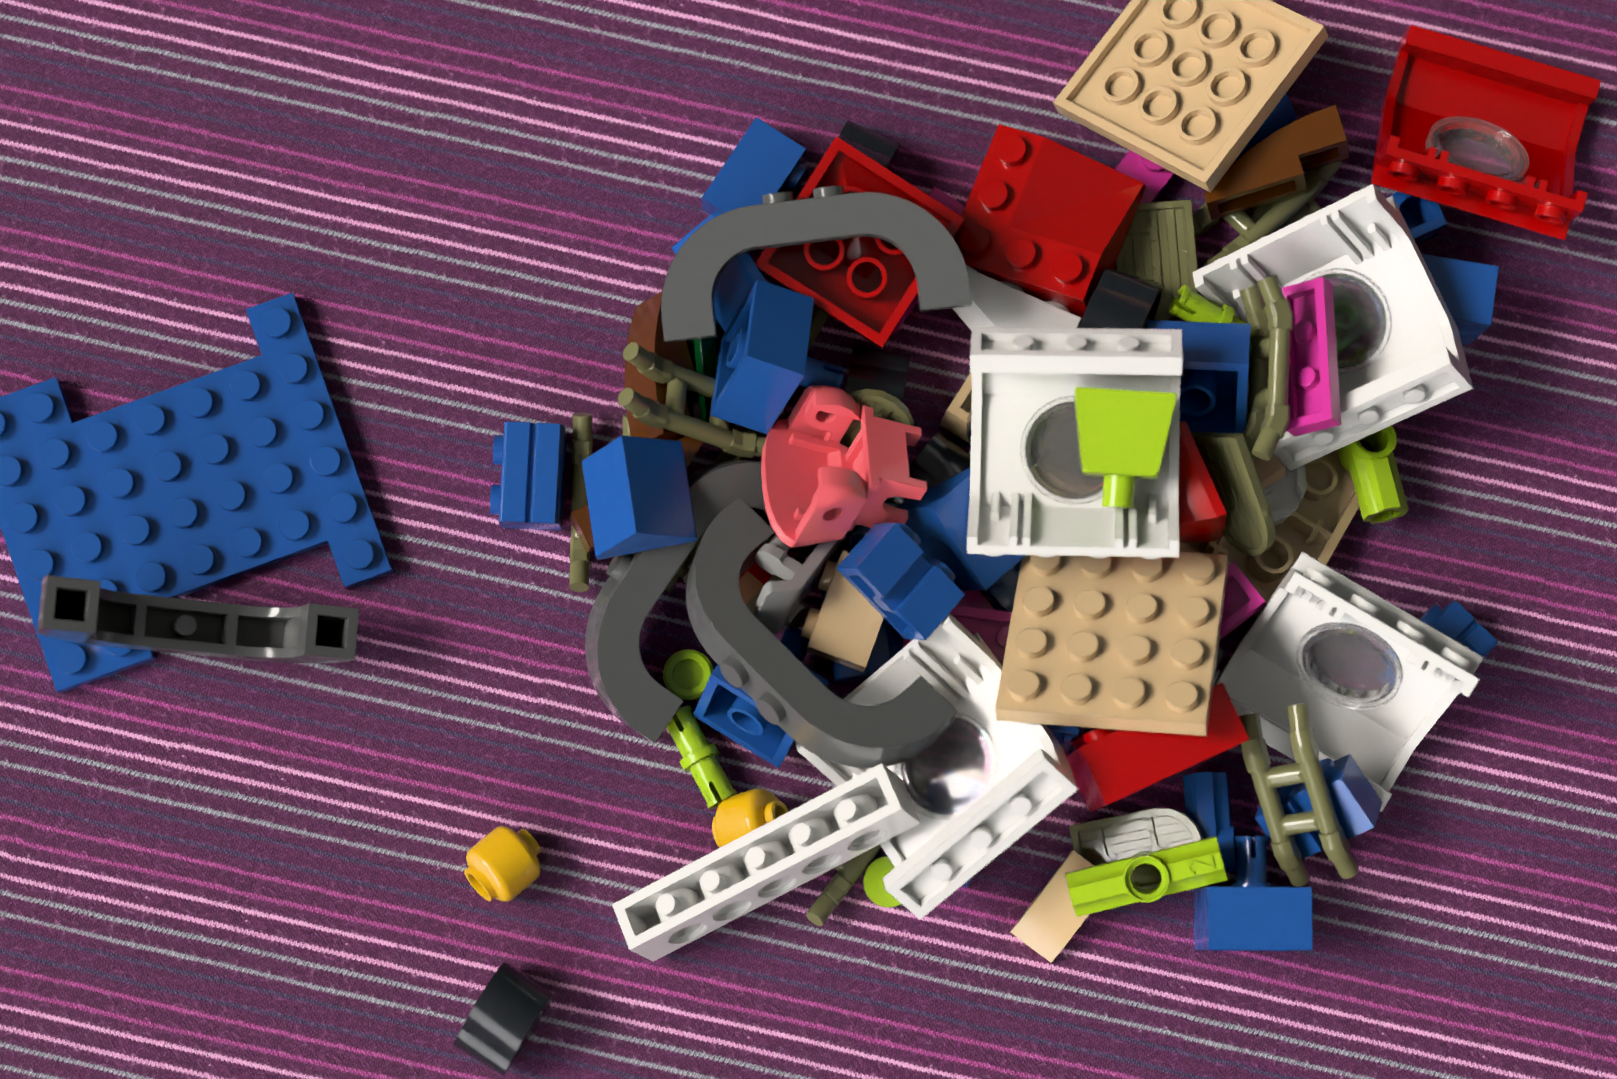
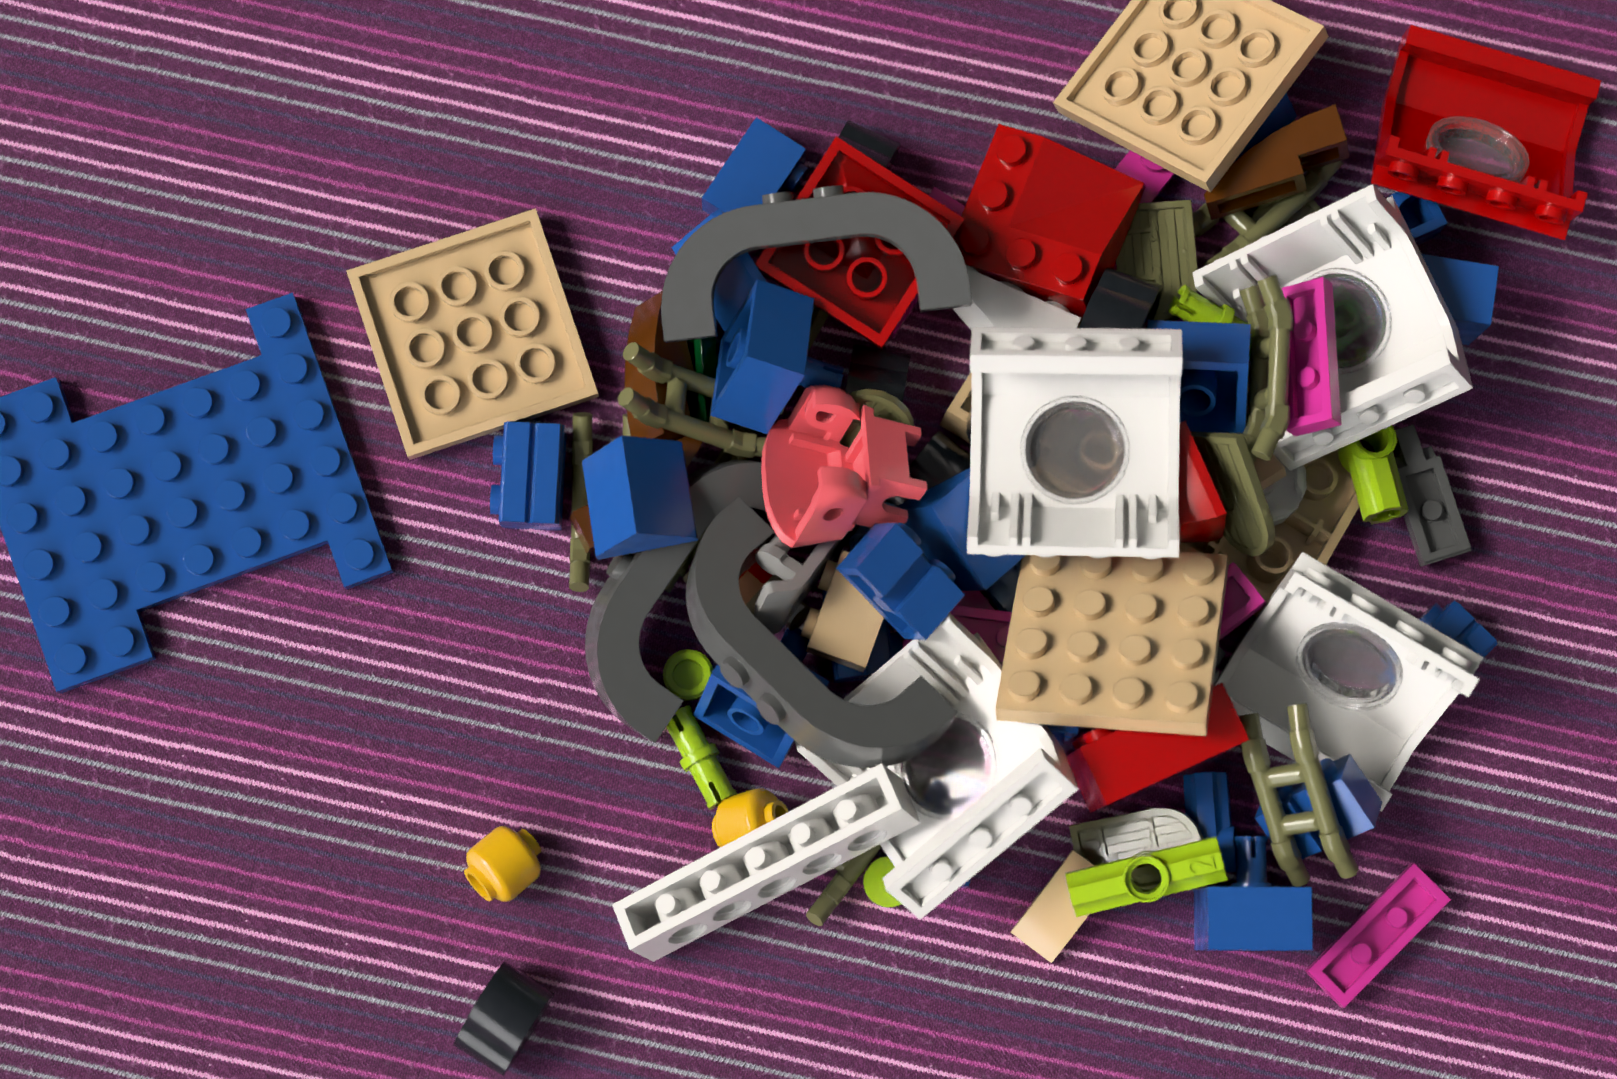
(97, 616): dark grey arch -> none
(472, 334): none -> tan plate
(1122, 438): lime torso -> none
(1377, 935): none -> dark pink plate
(1432, 512): none -> dark grey hinge

